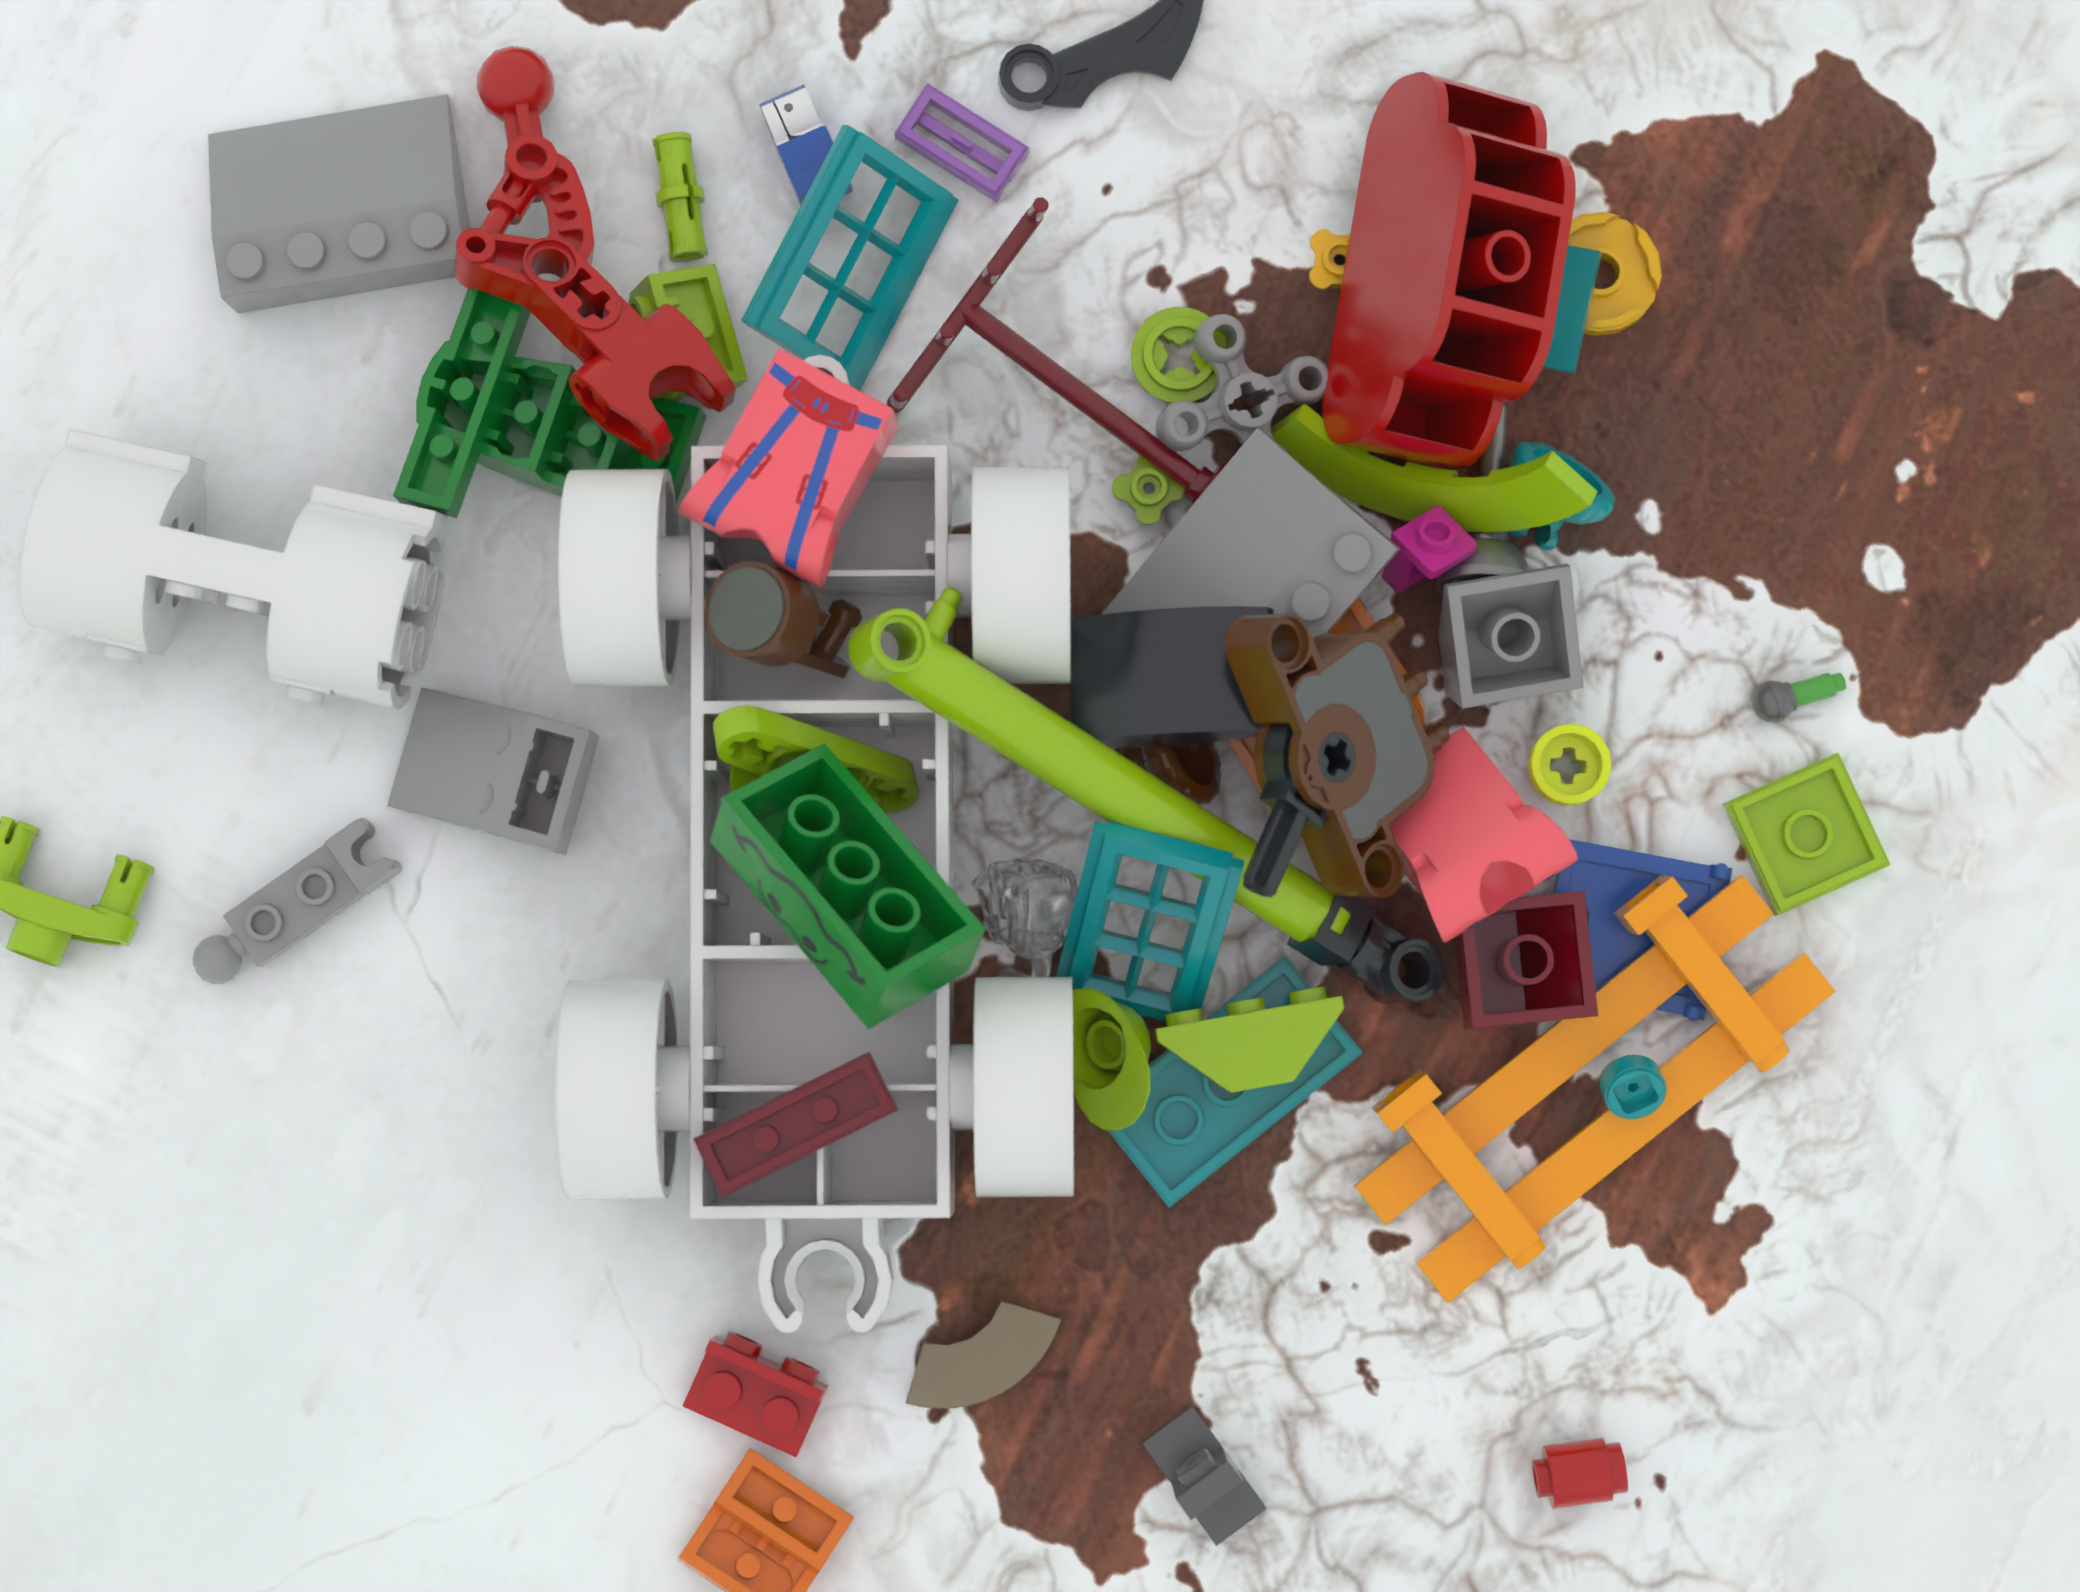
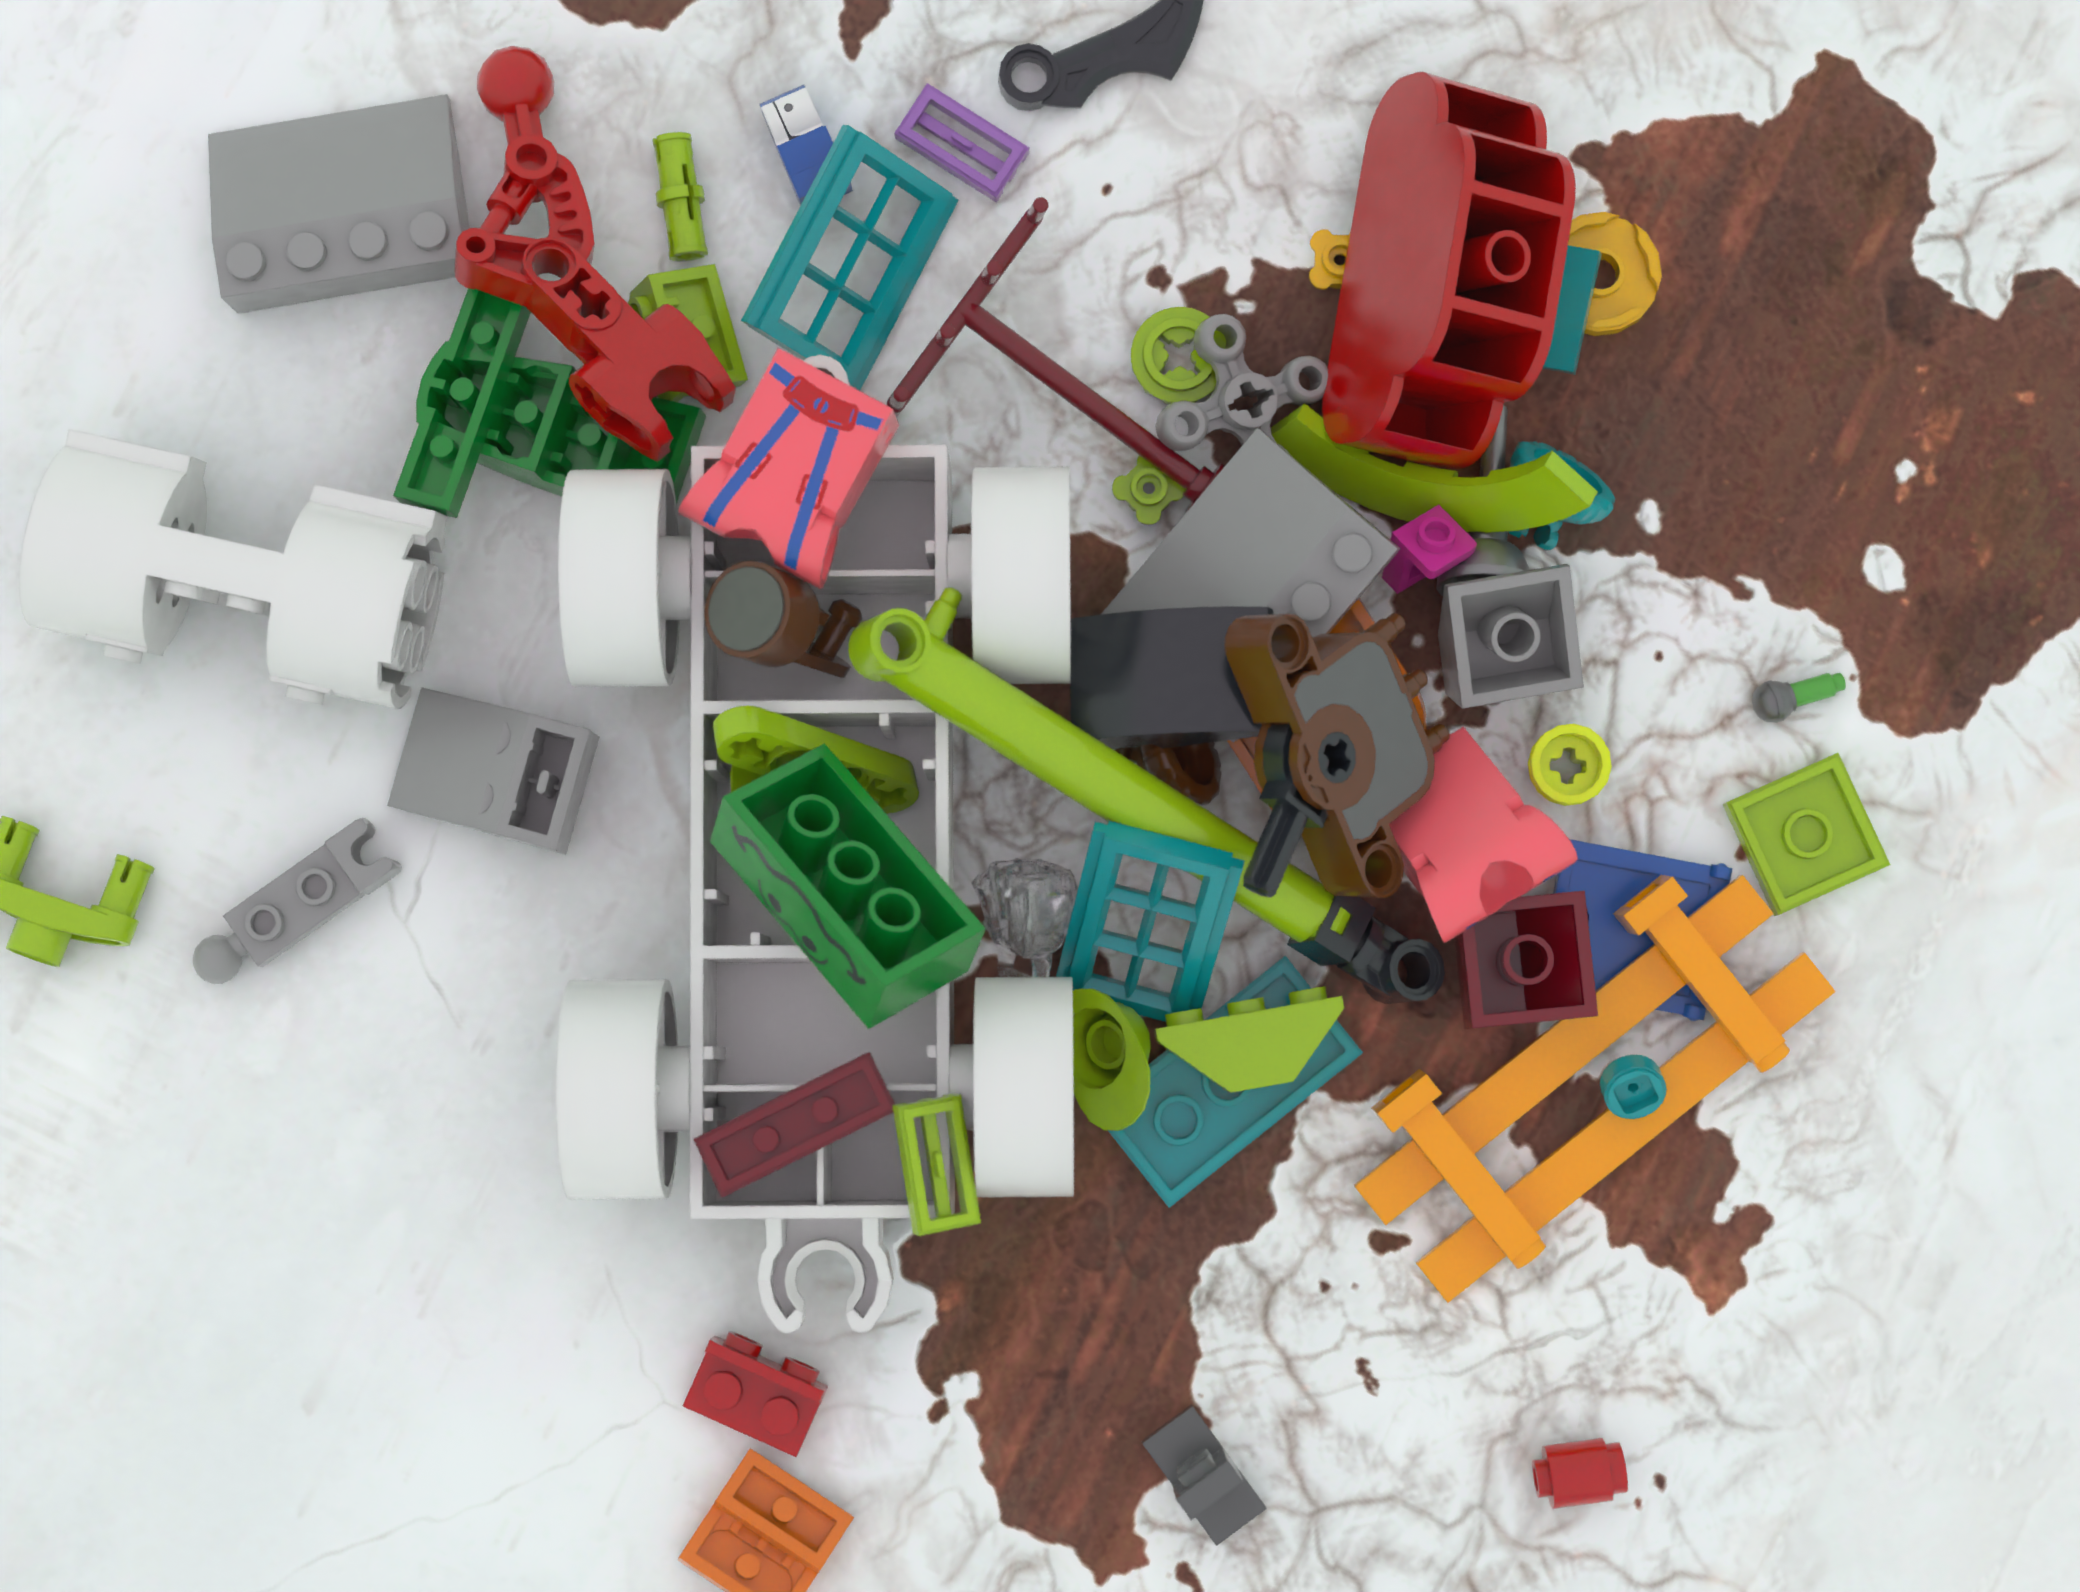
(911, 1164): none -> lime tile
(986, 1362): dark tan tile -> none

